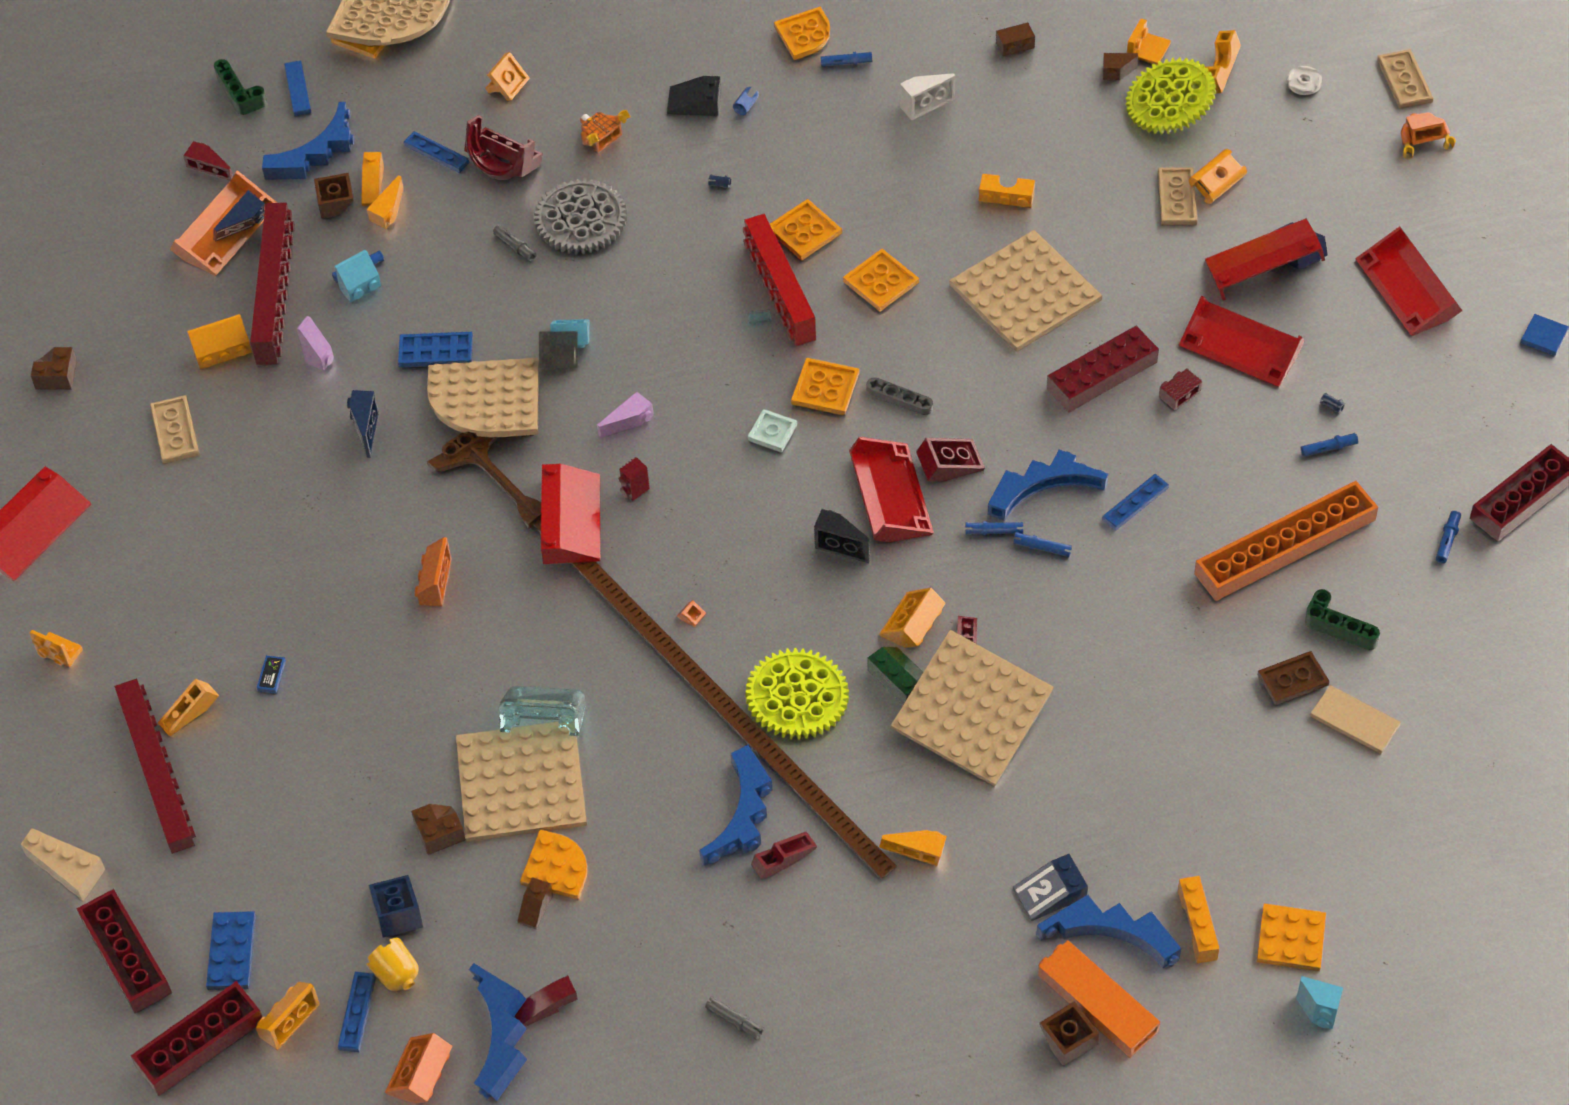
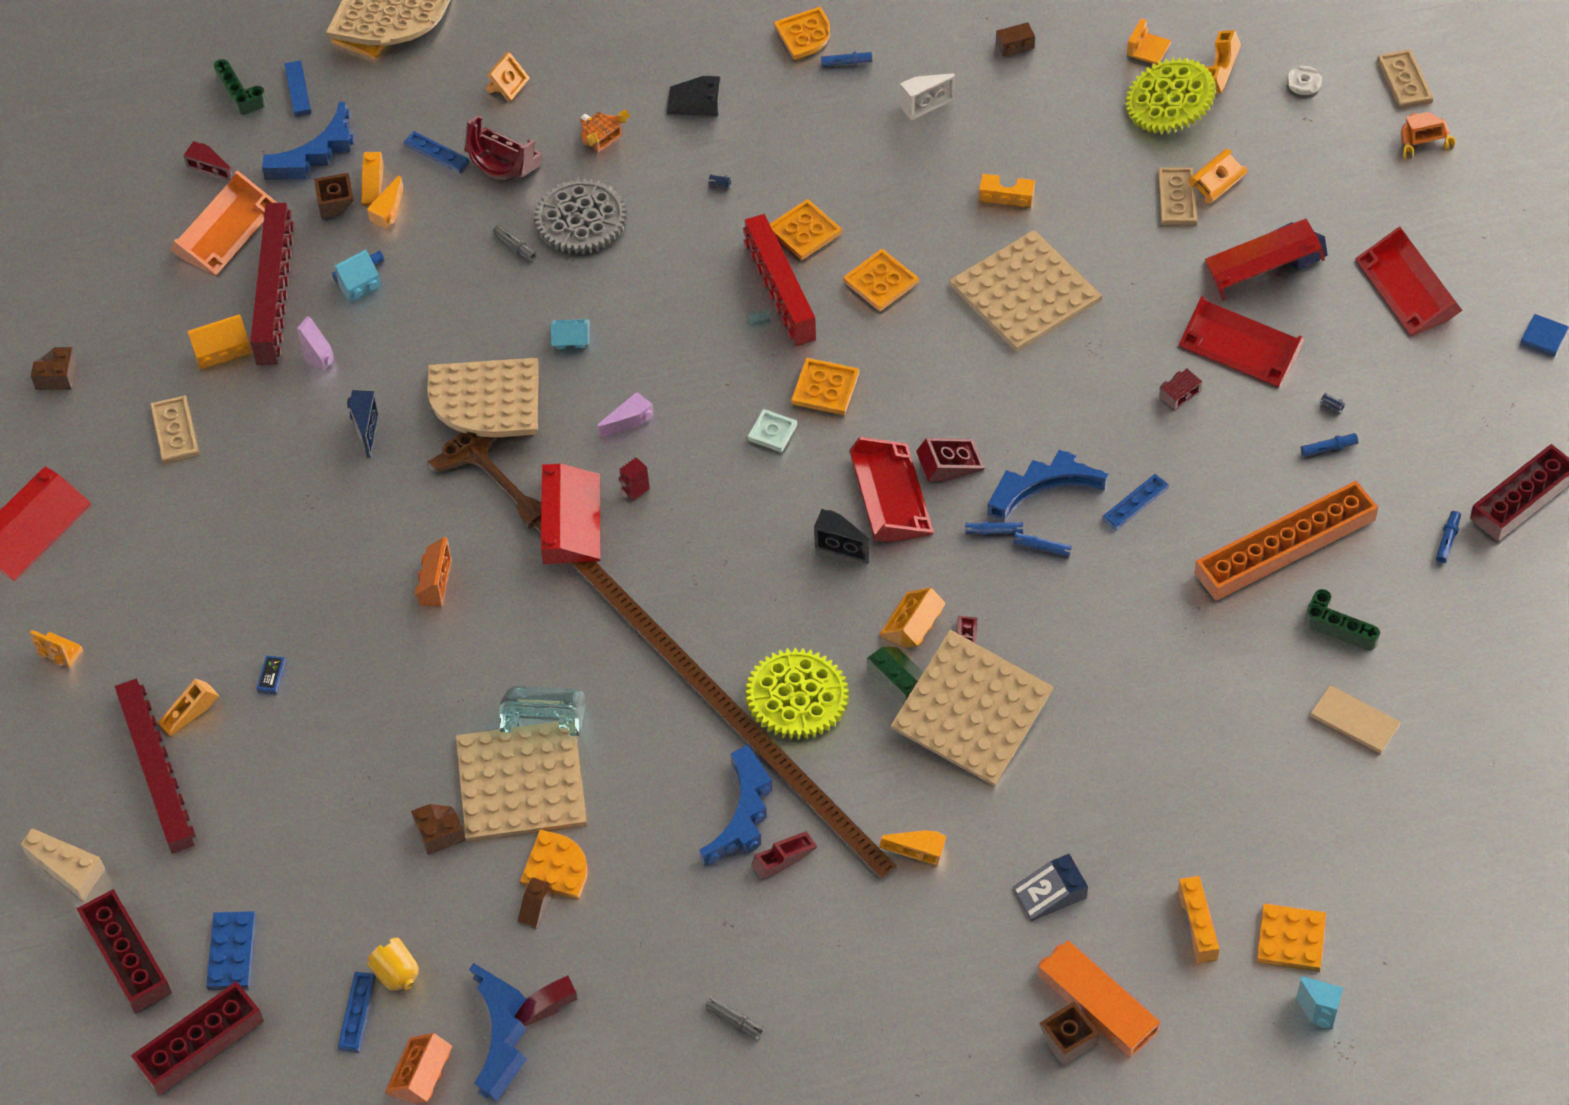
(242, 216): dark blue slope -> none
(288, 1014): light orange slope -> none
(396, 906): dark blue slope -> none
(435, 348): blue plate -> none
(558, 349): clear smoke slope -> none
(691, 613): orange slope -> none
(745, 102): piece -> none
(901, 393): dark grey beam -> none
(1087, 919): blue arch -> none
(1102, 368): dark red brick -> none
(1118, 65): reddish brown slope -> none
(1293, 678): reddish brown plate -> none

